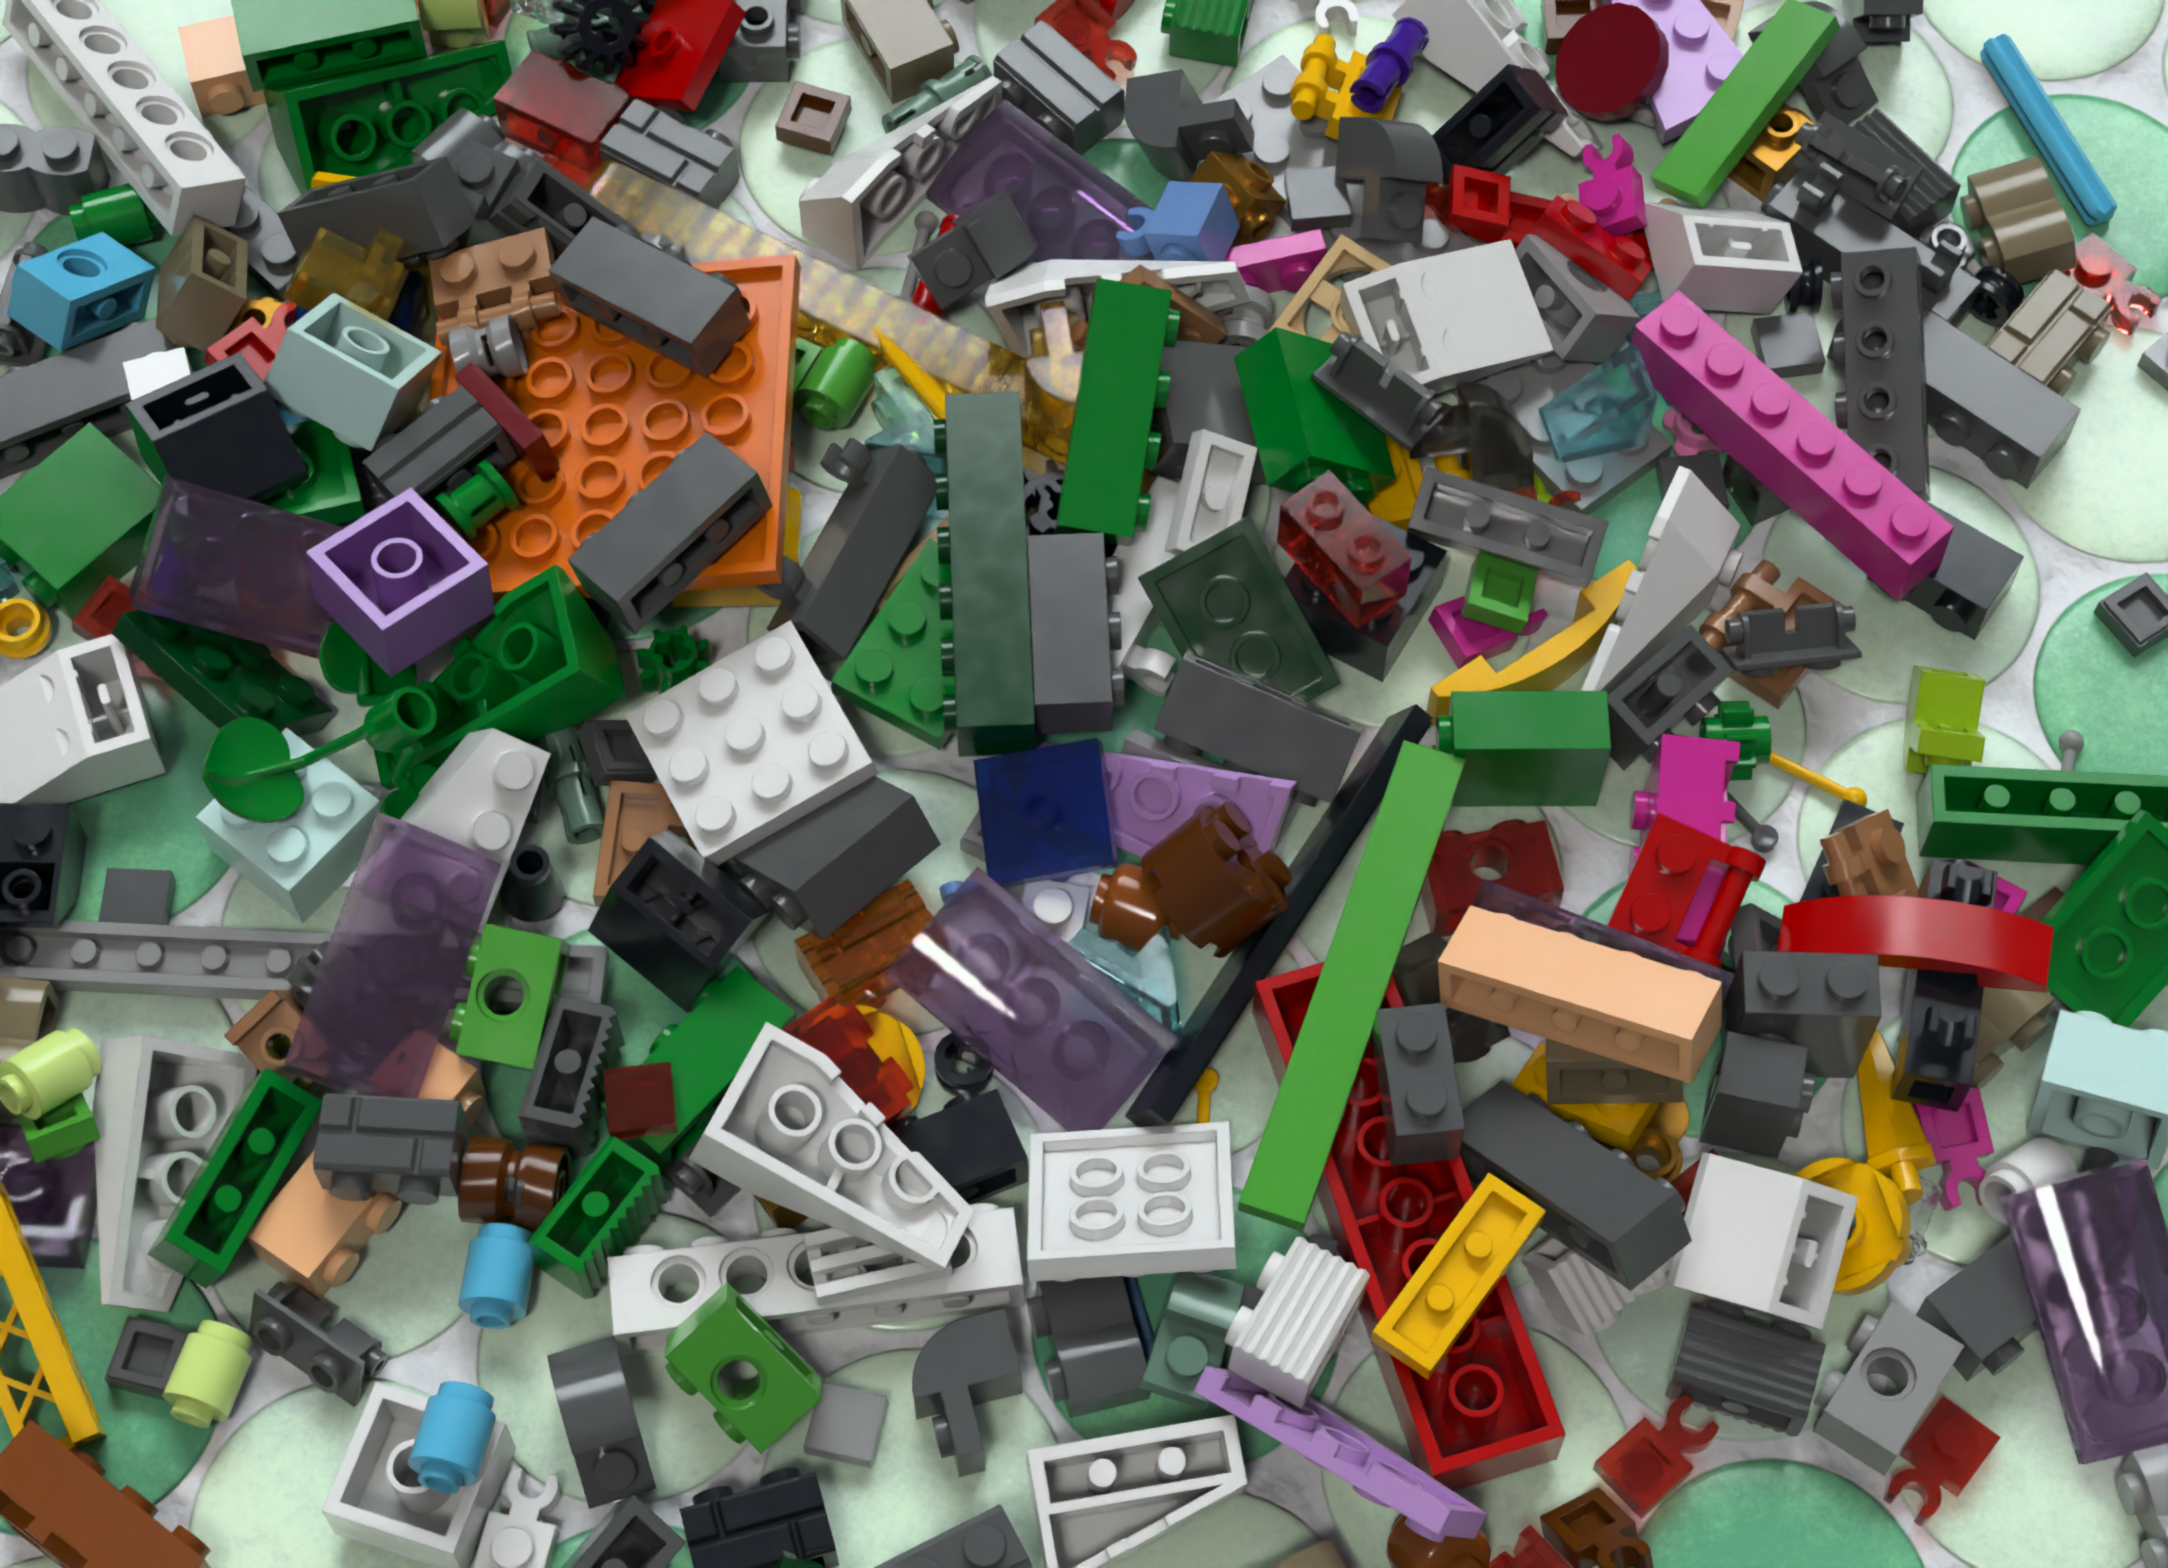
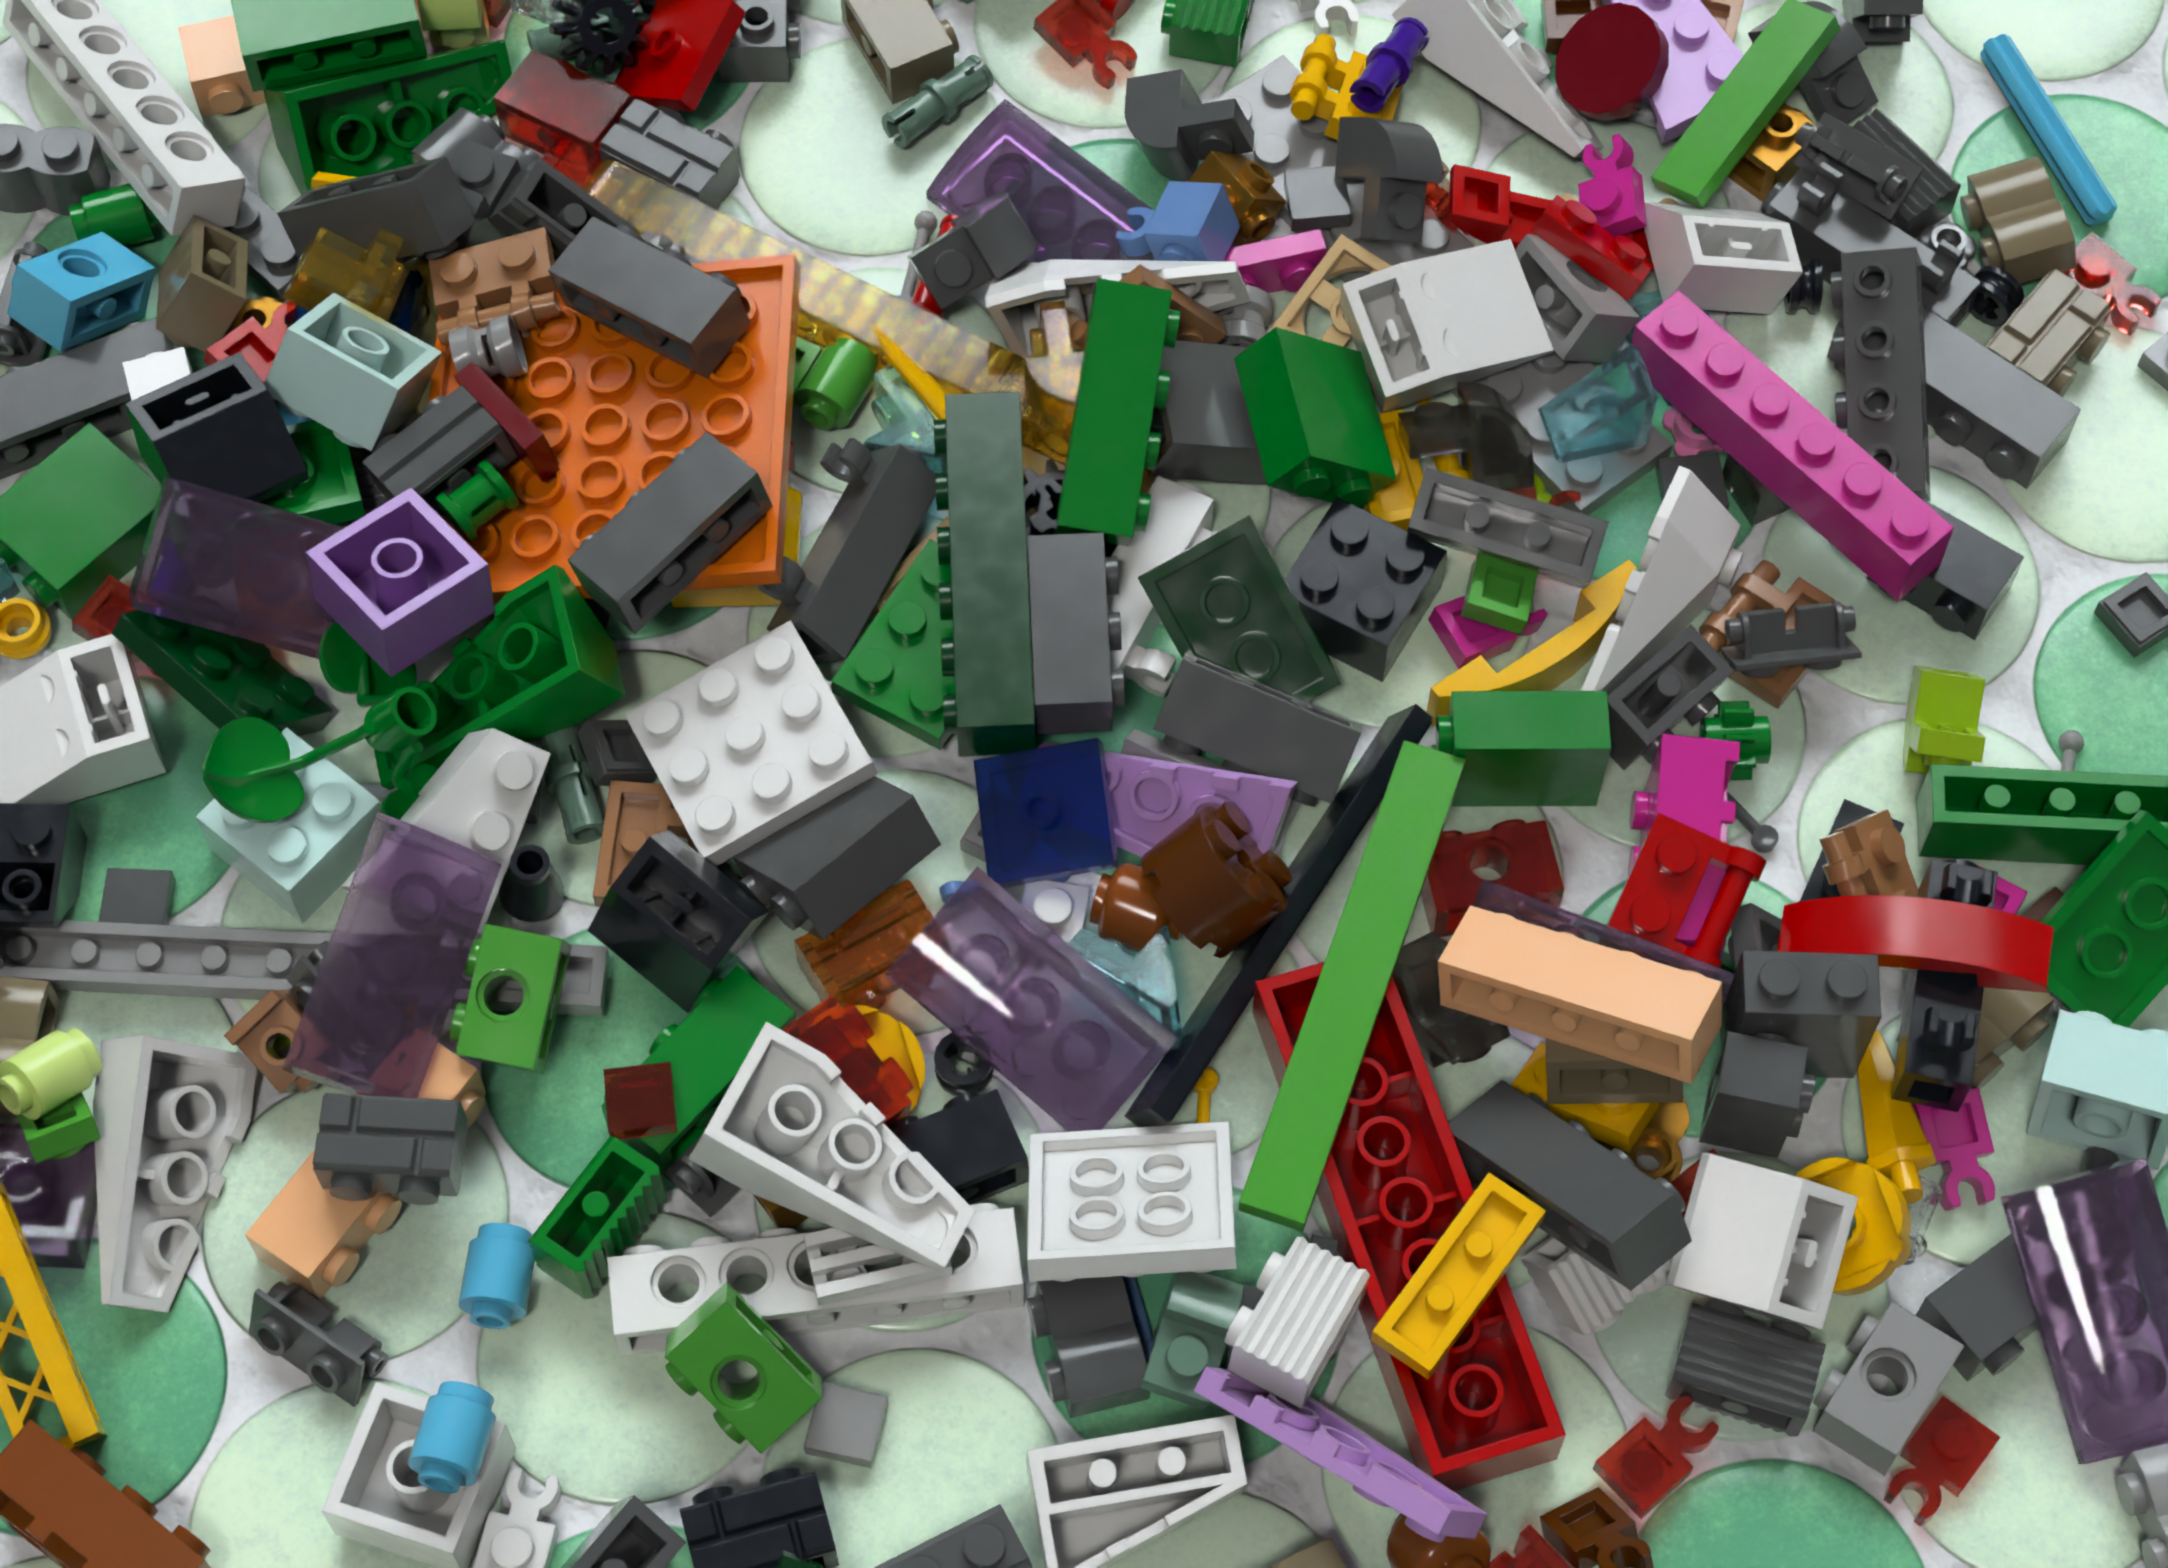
(145, 1357): dark grey tile -> none
(208, 1374): yellowish green brick -> none
(235, 1178): green brick -> none
(491, 1178): reddish brown wheel -> none
(568, 1075): dark grey brick -> none
(600, 1422): dark grey brick -> none
(671, 659): green gear -> none
(813, 118): plate -> none
(883, 183): white wedge -> none
(961, 1368): dark grey brick -> none
(1059, 87): brick -> none
(1210, 489): white plate -> none
(1343, 549): clear red brick -> none
(1391, 403): dark grey hinge -> none
(1417, 1084): dark grey brick -> none
(1500, 122): black brick -> none
(1788, 344): tile -> none
(1851, 794): yellow hinge -> none
(2026, 1167): white brick -> none

